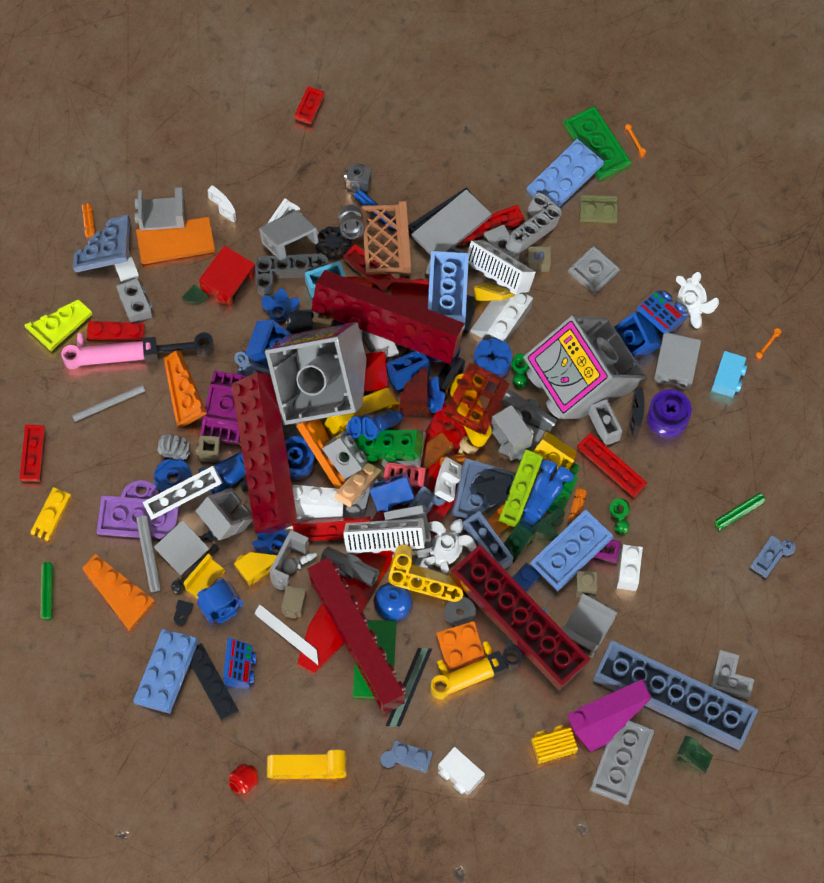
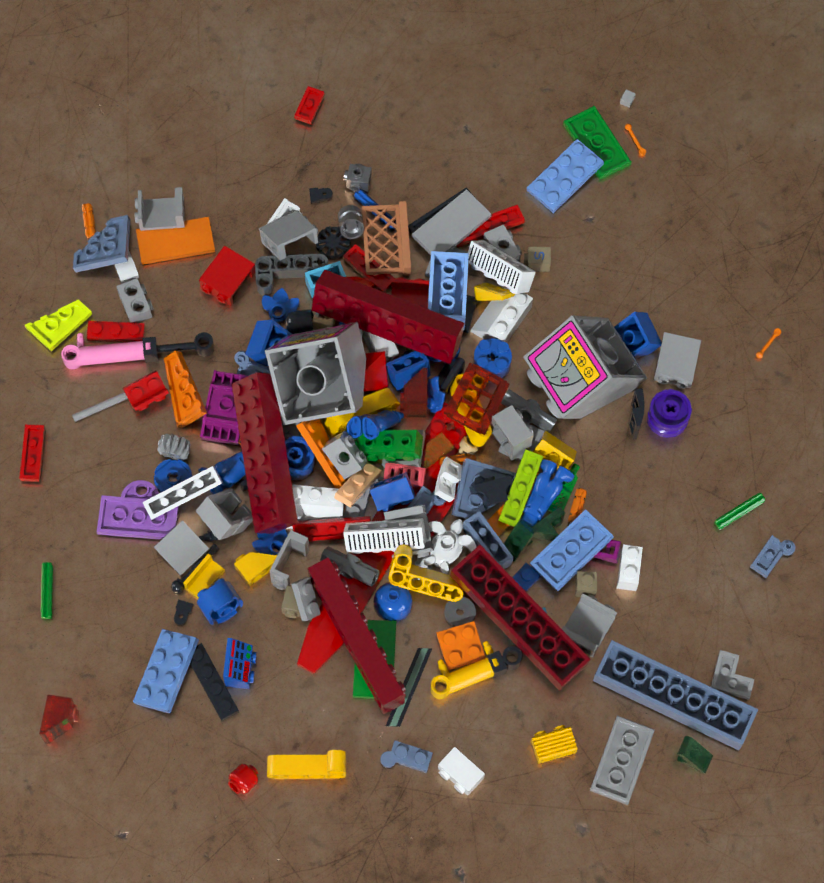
(51, 513): yellow hinge -> none
(57, 717): none -> clear red slope
(121, 594): orange wing -> none
(145, 391): none -> red bracket
(148, 553): light grey axle -> none
(194, 295): clear green tile -> none
(209, 449): dark tan brick -> none
(225, 207): white slope -> none
(287, 633): white sticker -> none
(291, 565): white bar -> none
(305, 598): none -> light grey plate
(317, 194): none -> black piece
(519, 379): green plate -> none
(544, 219): light grey beam -> none
(594, 270): light grey tile -> none
(598, 209): olive plate -> none
(604, 717): magenta wedge -> none
(605, 422): light grey brick -> none
(612, 465): red plate -> none
(621, 525): green plate -> none
(627, 98): none -> light grey piece
(663, 311): blue slope -> none
(694, 299): white animal -> none
(729, 373): medium azure brick -> none

